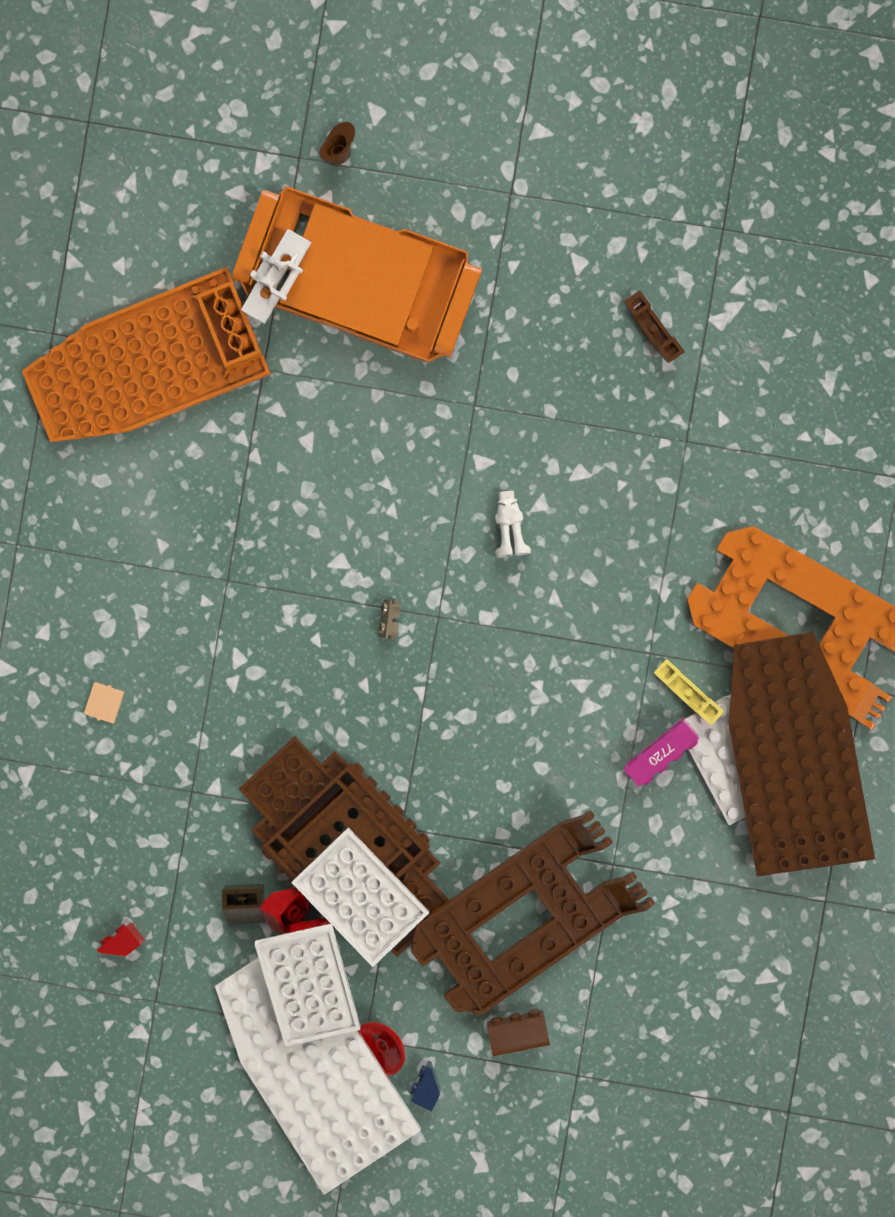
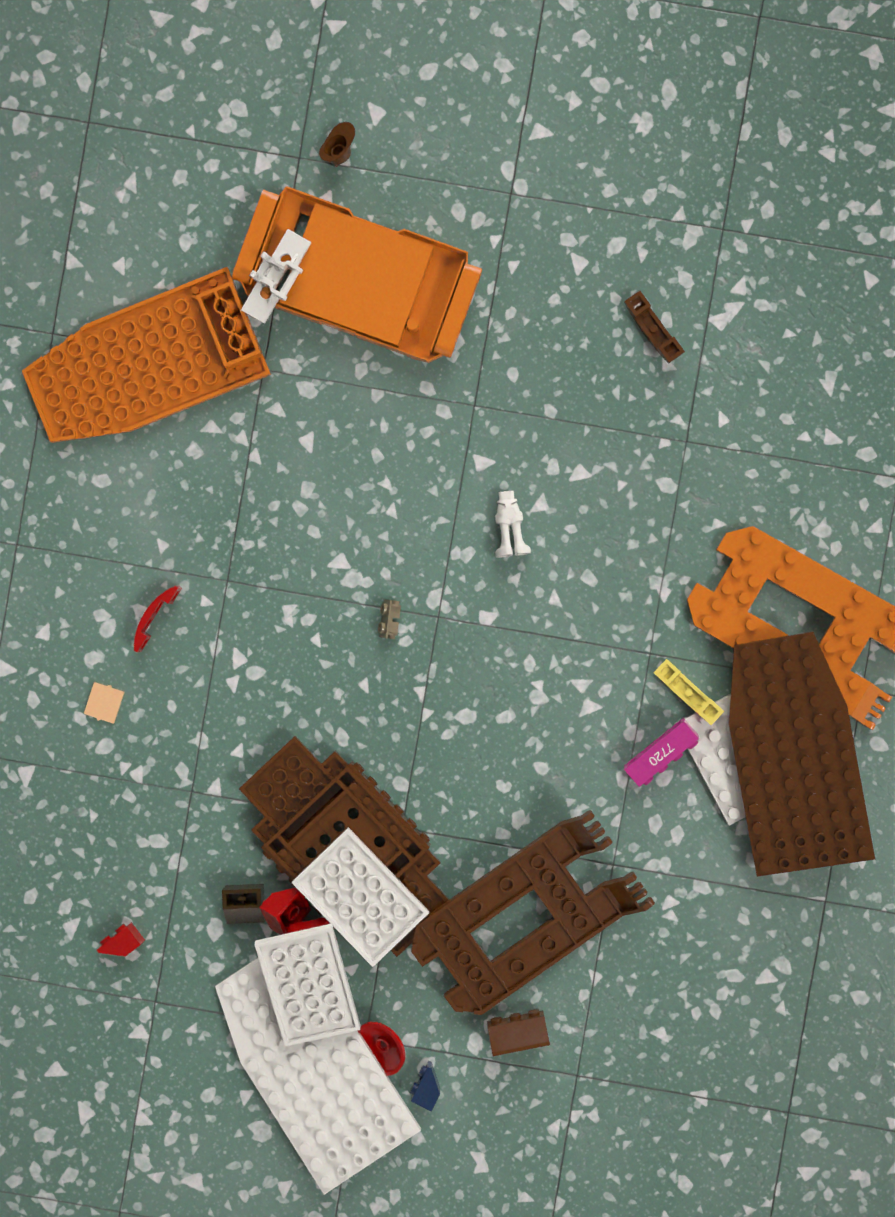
(141, 636): none -> red slope

